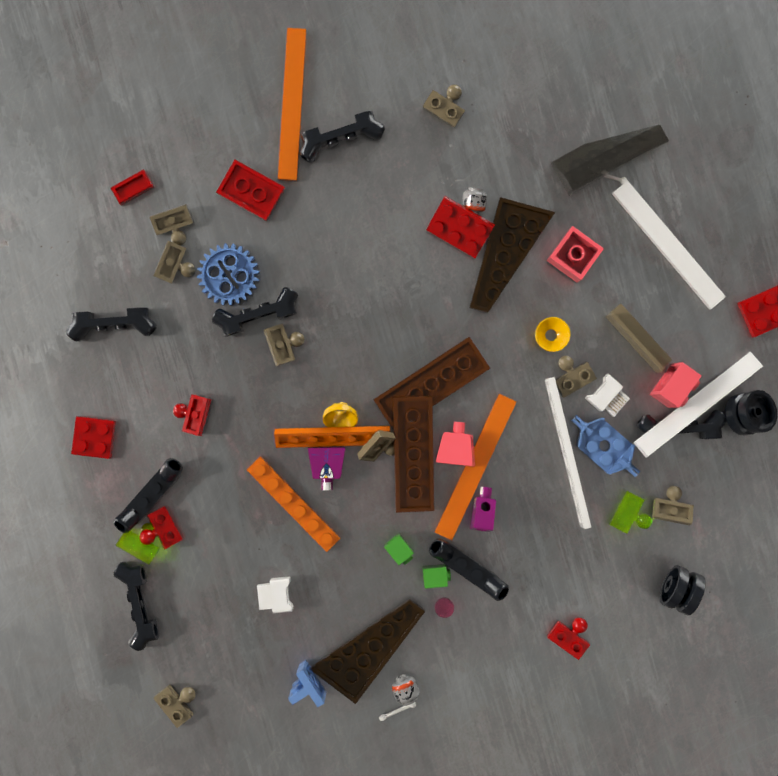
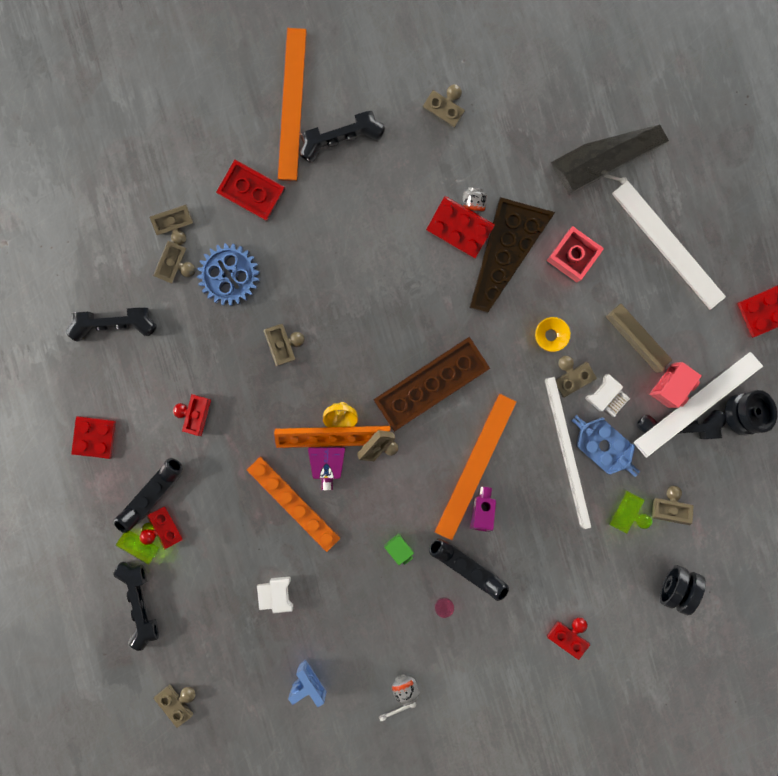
(132, 187): red tile -> none
(232, 325): black plate -> none
(361, 659): dark brown wing -> none
(413, 453): reddish brown plate -> none
(436, 576): bright green brick -> none
(457, 447): coral torso -> none

